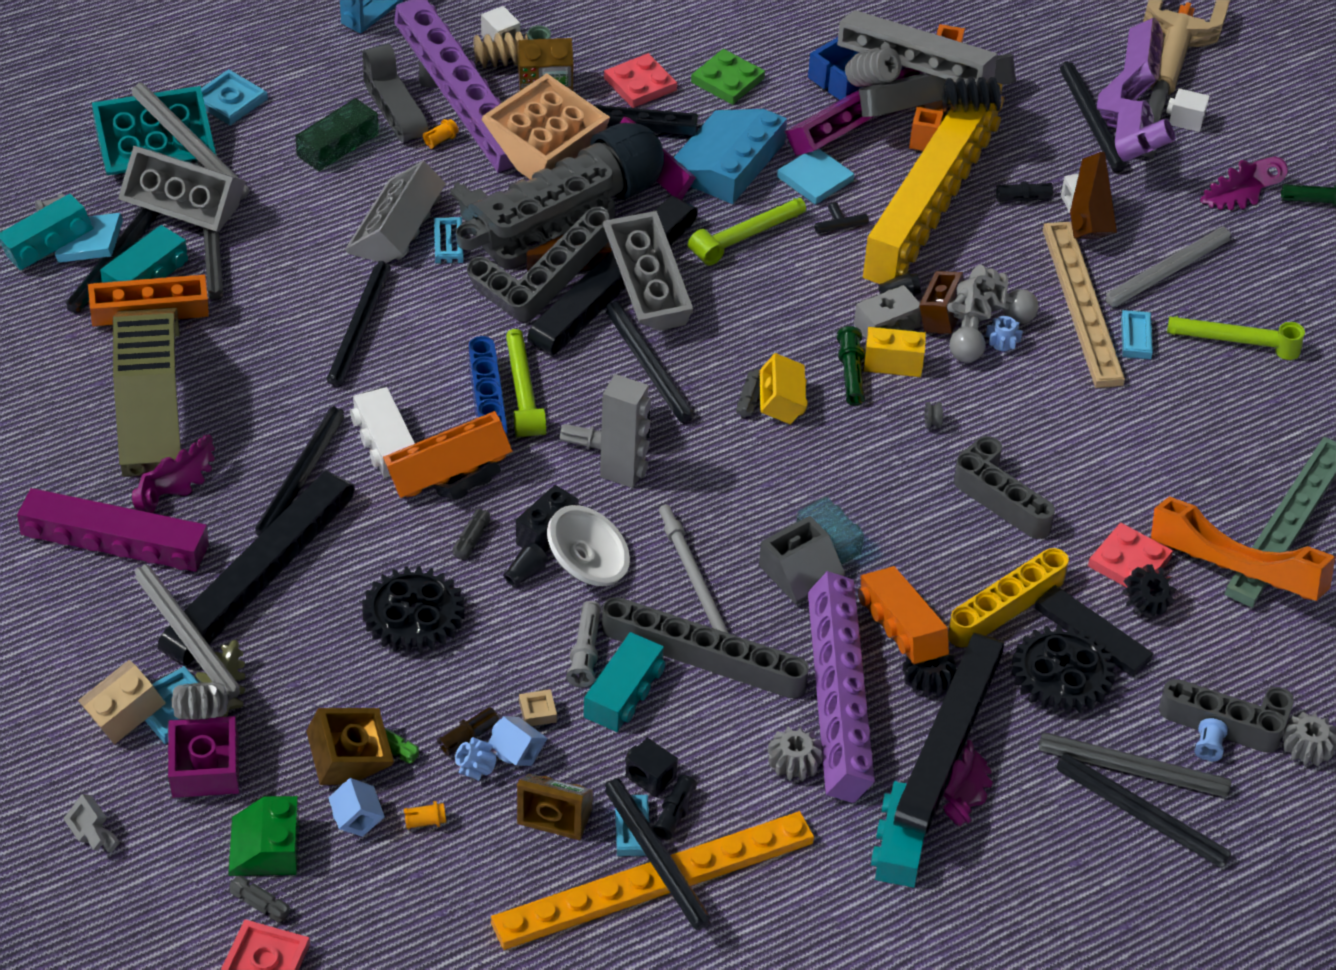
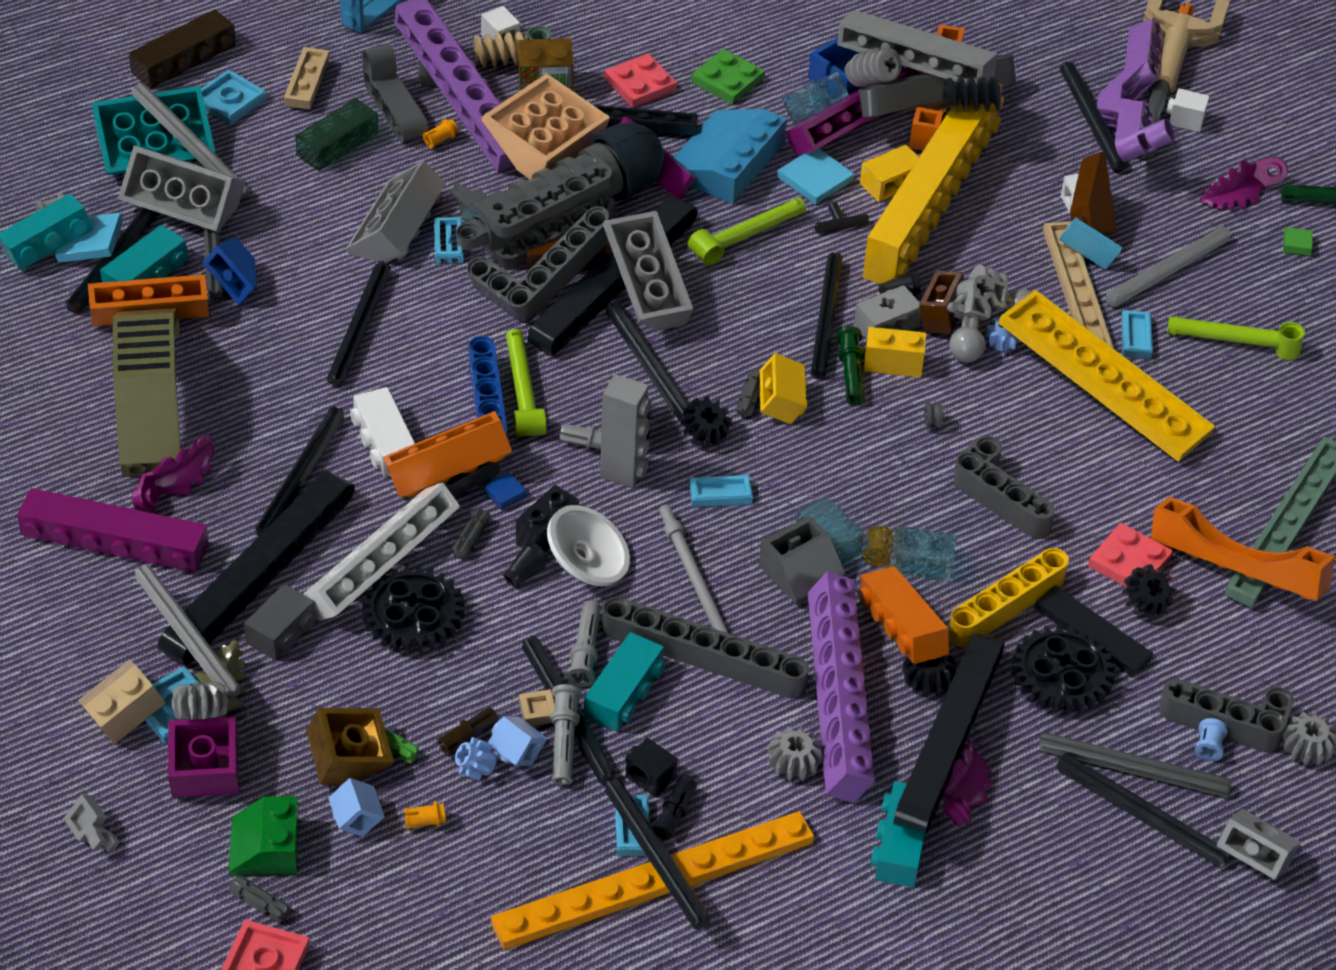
(182, 48): none -> dark brown brick
(233, 269): none -> blue slope
(280, 622): none -> dark grey brick
(306, 78): none -> tan plate
(381, 551): none -> white brick
(505, 491): none -> blue tile
(553, 806): pearl gold slope -> none
(564, 719): none -> light grey pin
(582, 734): none -> black axle
(705, 421): none -> black gear
(720, 491): none -> medium azure tile
(815, 96): none -> clear light blue brick
(826, 315): none -> black axle
(878, 546): none -> clear yellow bush
(886, 173): none -> yellow brick
(923, 553): none -> clear light blue brick
(1024, 192): black pin -> none
(1090, 243): none -> medium azure tile
(1107, 375): none -> yellow plate
(1258, 844): none -> light grey brick
(1297, 241): none -> bright green tile

